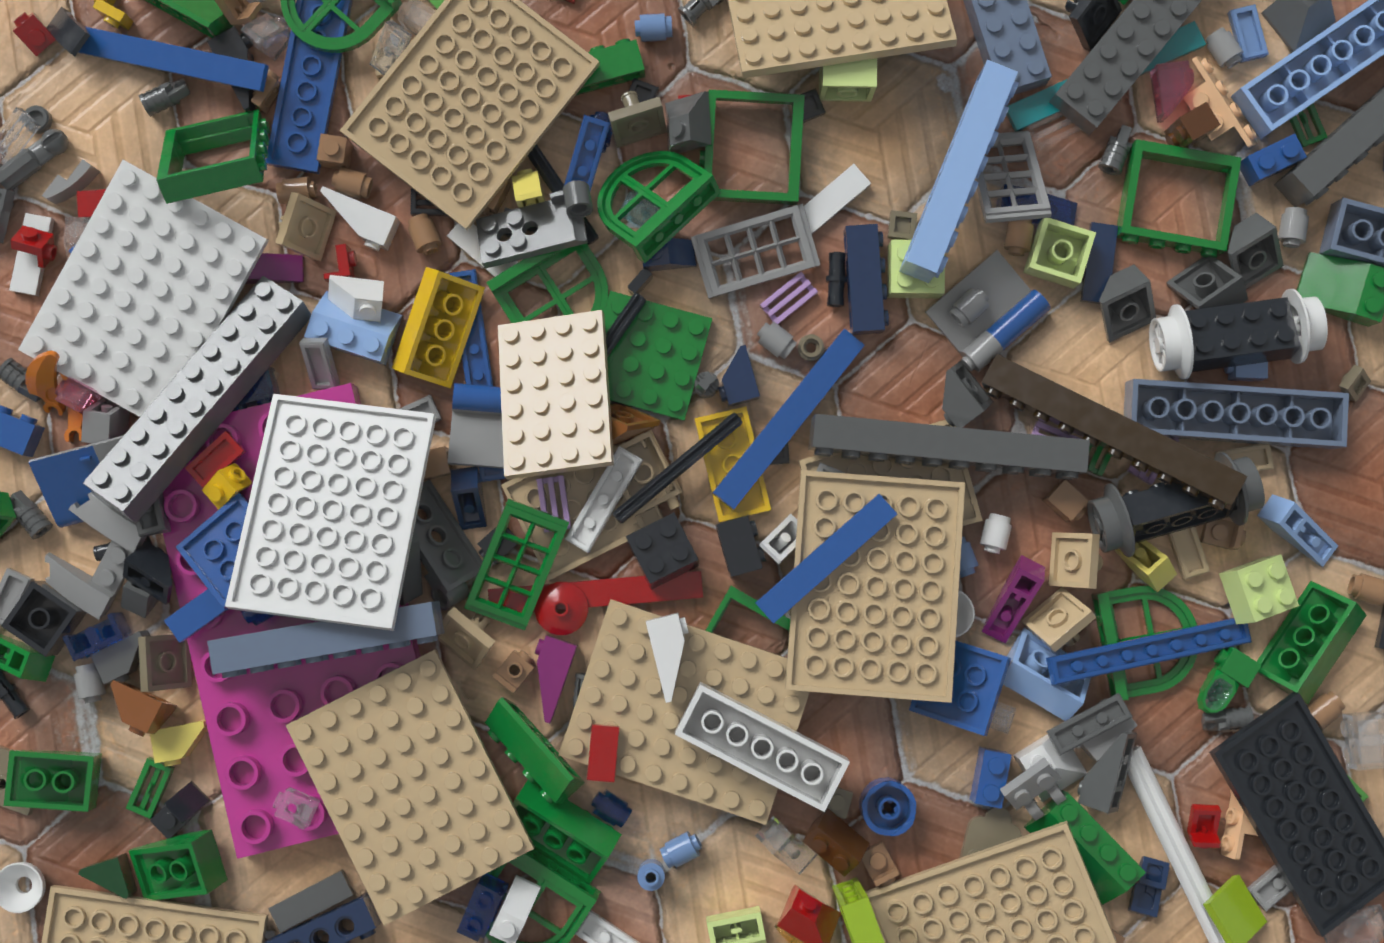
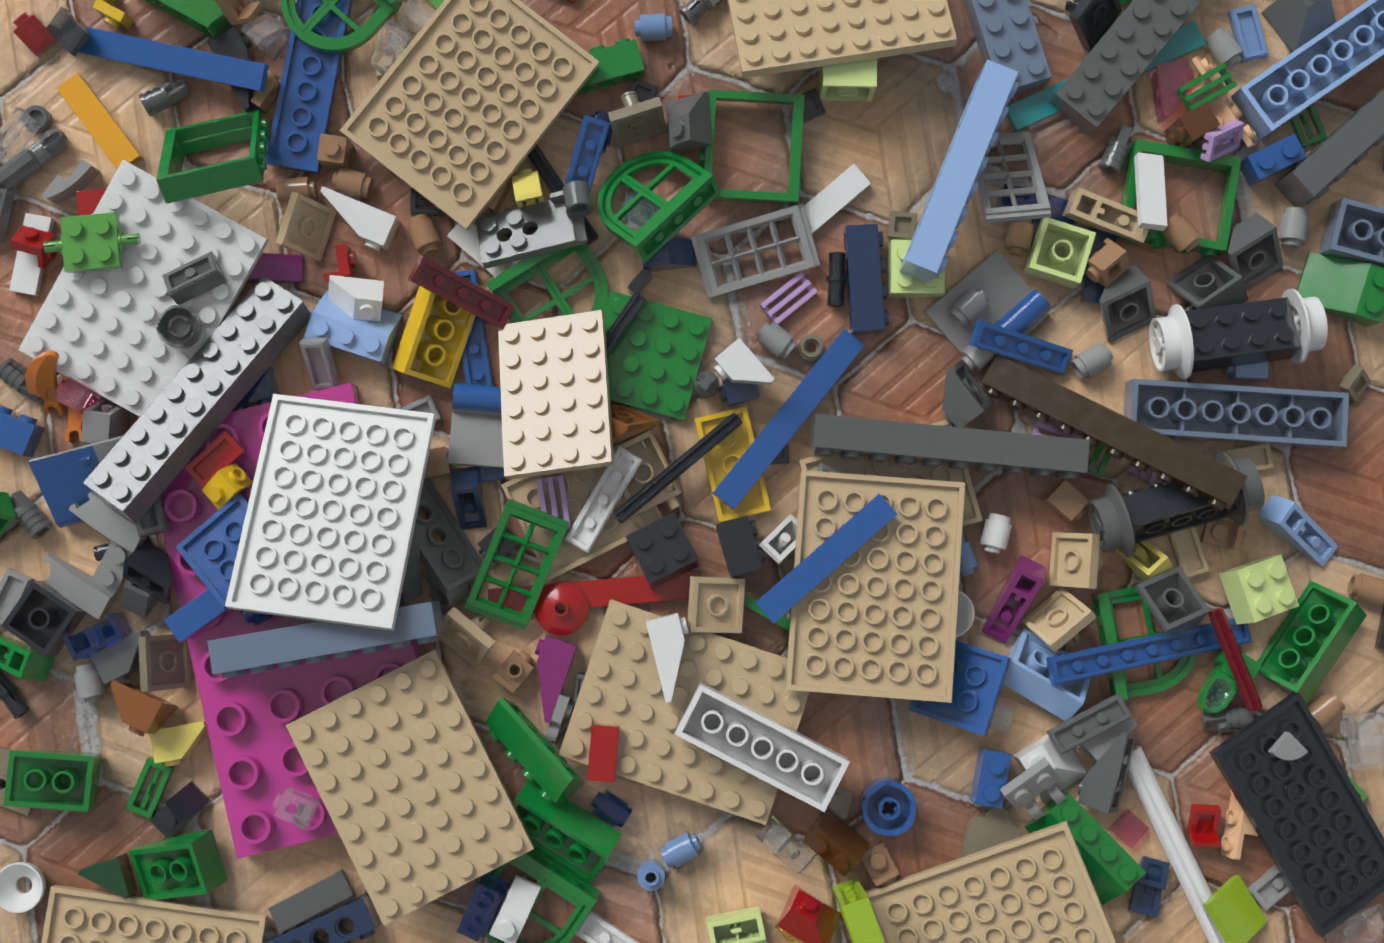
(91, 242): none -> bright green plate
(98, 121): none -> light orange tile
(179, 327): none -> dark grey hair
(194, 278): none -> dark grey slope
(460, 292): none -> dark red plate
(562, 710): none -> light grey plate
(716, 604): none -> tan tile
(741, 366): none -> white slope
(1020, 347): none -> blue tile
(1092, 361): none -> light grey brick
(1104, 215): none -> tan slope
(1107, 263): none -> medium nougat brick
(1129, 828): none -> clear pink tile
(1150, 191): none -> white tile
(1173, 601): none -> dark grey slope
(1181, 233): none -> medium nougat brick
(1221, 136): none -> lavender tile
(1225, 77): none -> green tile
(1235, 659): none -> dark red axle
(1287, 748): none -> light grey tile

